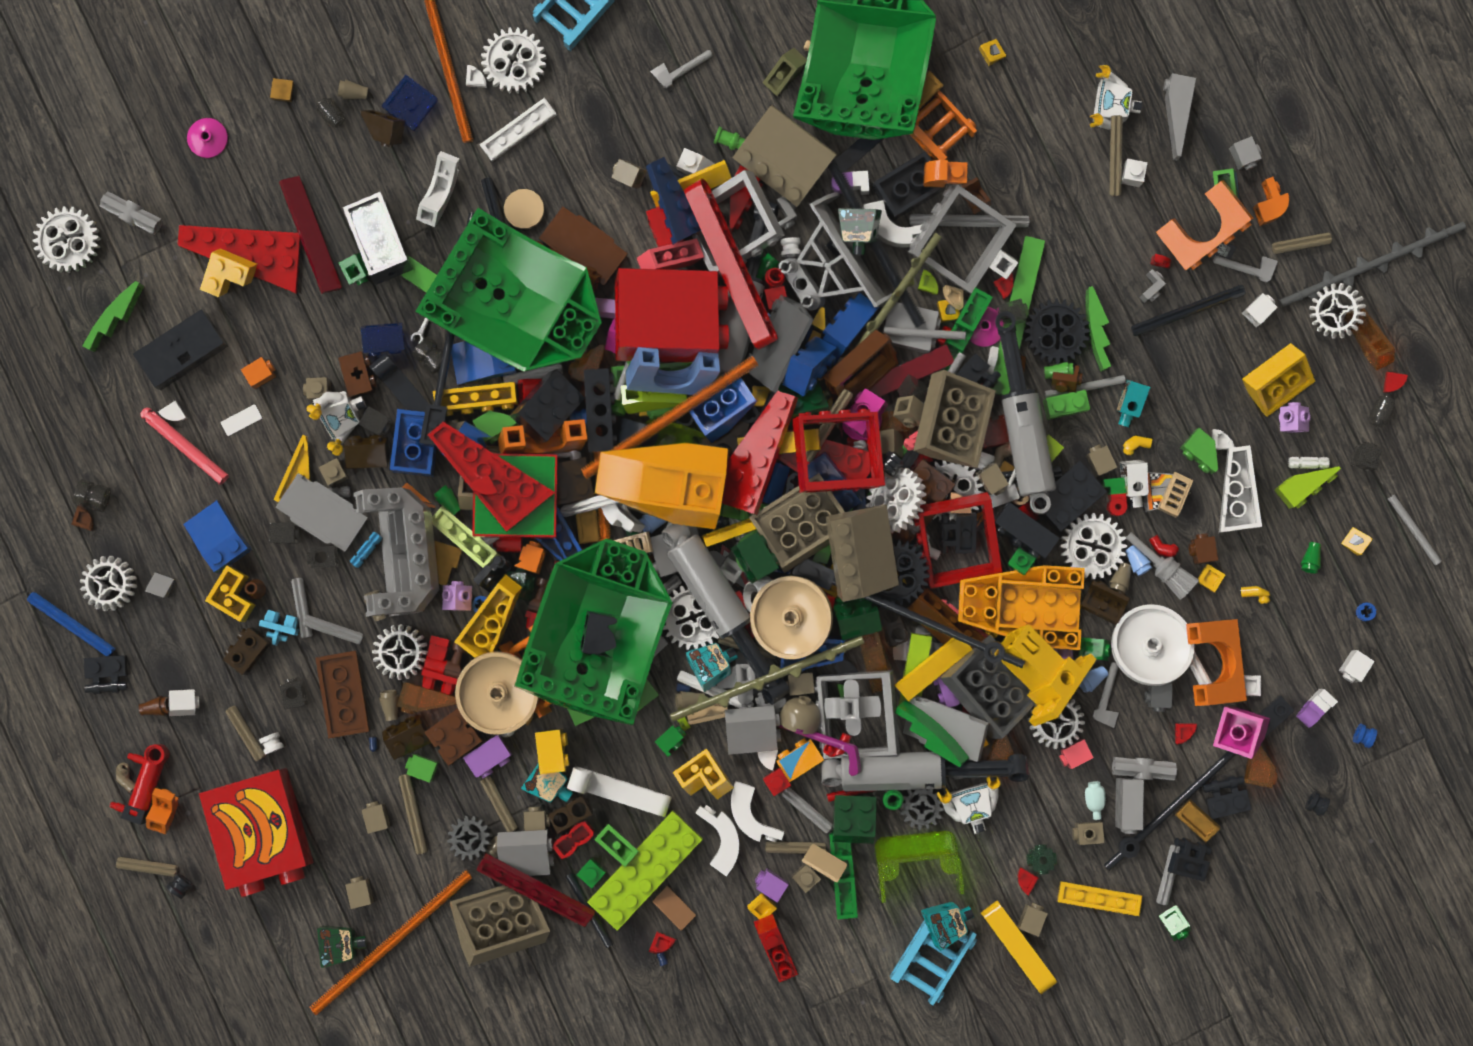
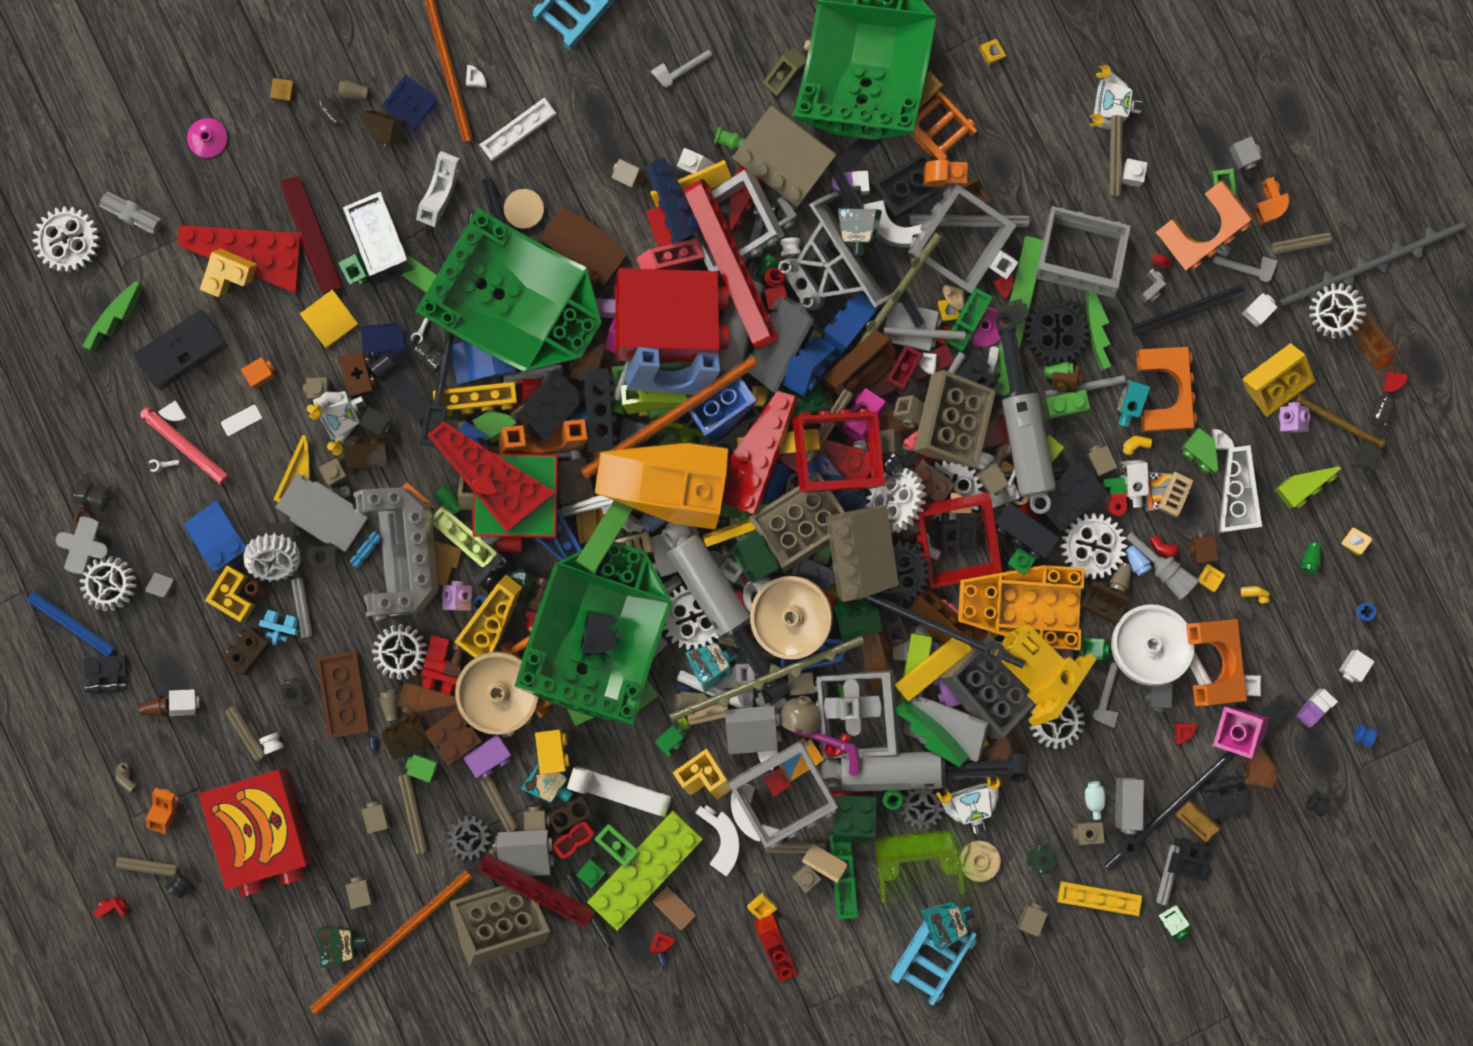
(81, 545): none -> light grey piece
(107, 906): none -> red bracket
(147, 780): red piece -> none
(160, 465): none -> white hand
(272, 557): none -> white gear
(329, 319): none -> yellow slope
(332, 629): light grey axle -> none
(407, 453): blue slope -> none
(497, 54): white gear -> none
(532, 557): orange window -> none
(603, 535): none -> bright green slope
(771, 884): medium lavender brick -> none
(794, 828): none -> light grey window
(807, 810): light grey axle -> none
(819, 320): yellow slope -> none
(904, 367): none -> dark red slope
(928, 283): lime tile -> none
(928, 363): none -> white tile
(980, 861): none -> tan tile
(1019, 947): yellow beam -> none
(1026, 880): red tile -> none
(1075, 278): none -> light grey window
(1075, 754): coral brick -> none
(1093, 679): light blue cone -> none
(1144, 768): light grey piece -> none
(1176, 363): none -> orange arch
(1178, 103): light grey slope -> none
(1309, 462): white axle -> none
(1340, 422): none -> pearl gold bar
(1414, 529): light grey bar -> none

